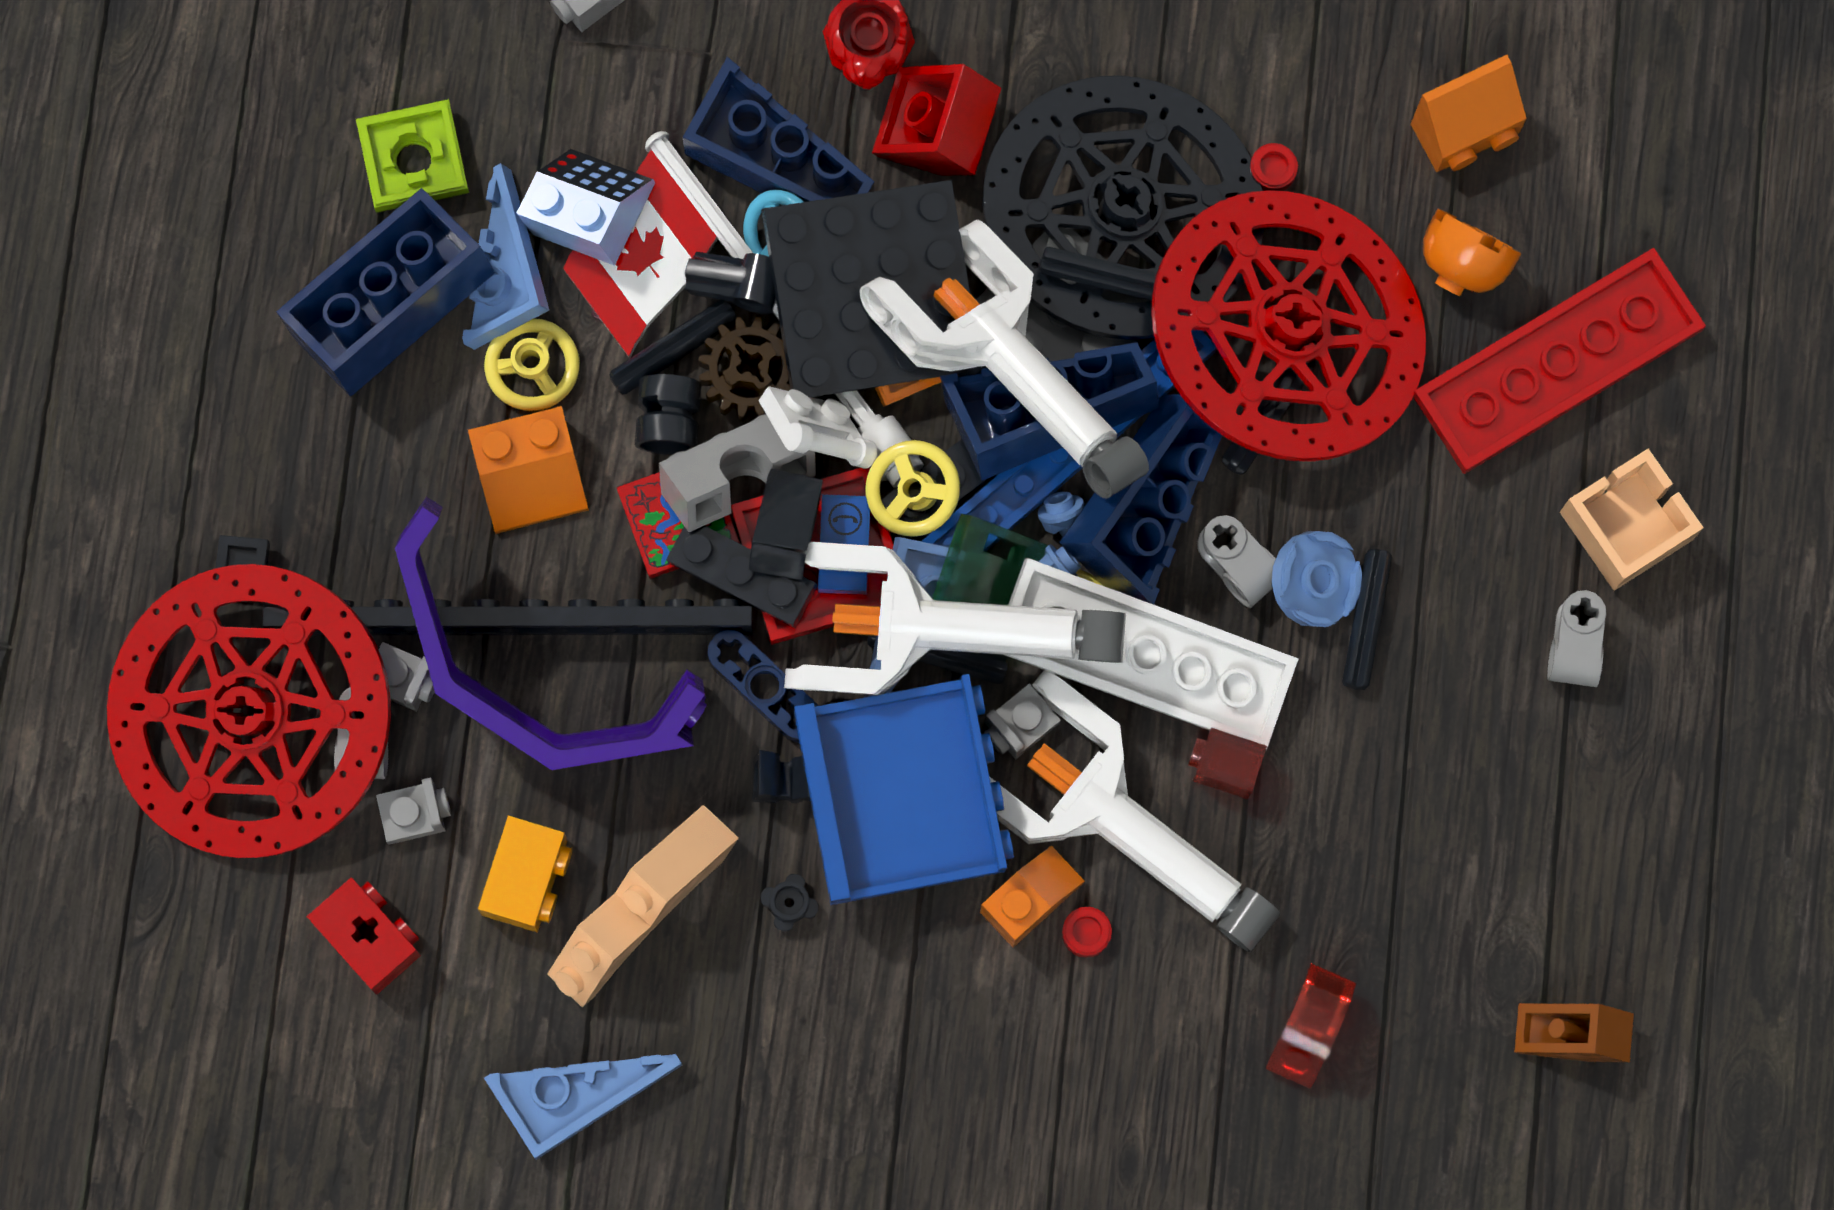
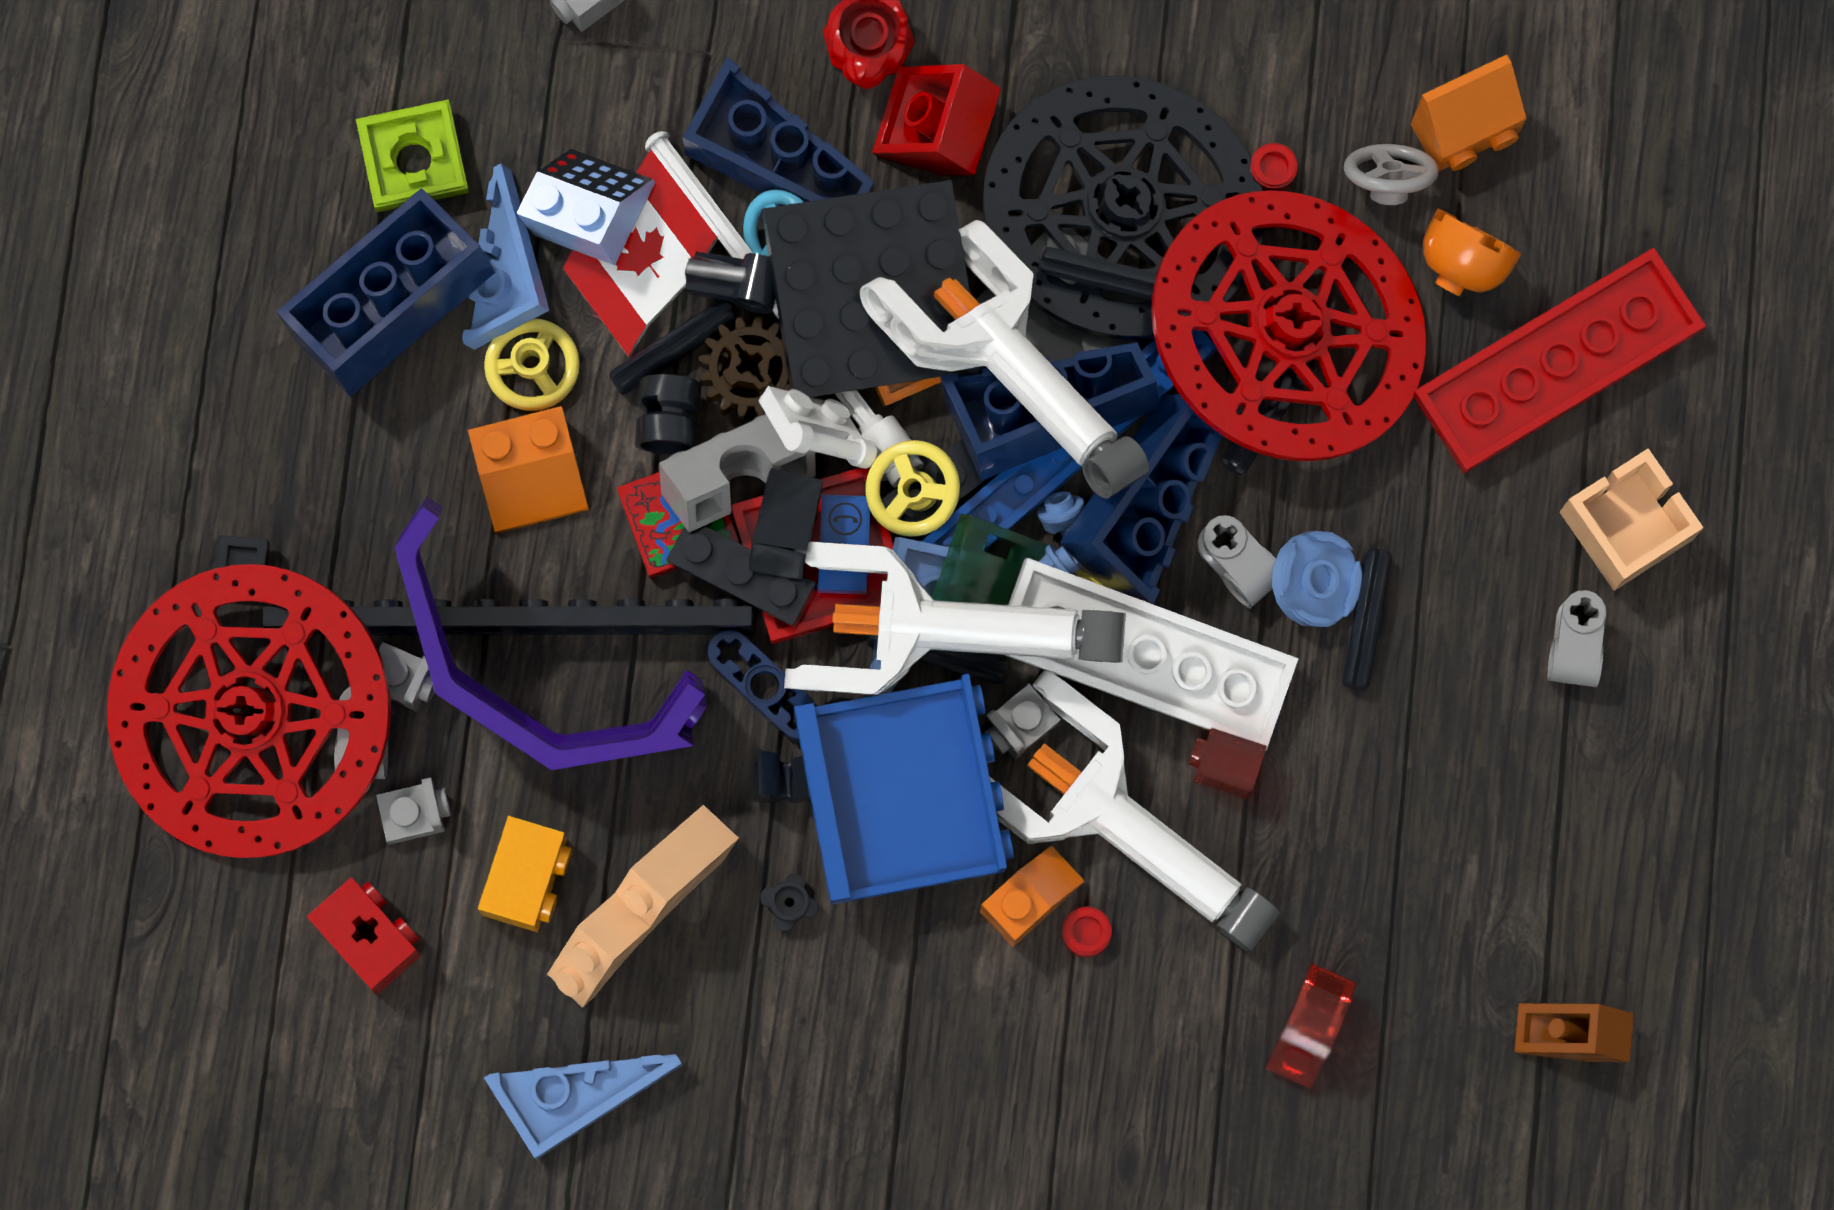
(1392, 178): none -> light grey piece

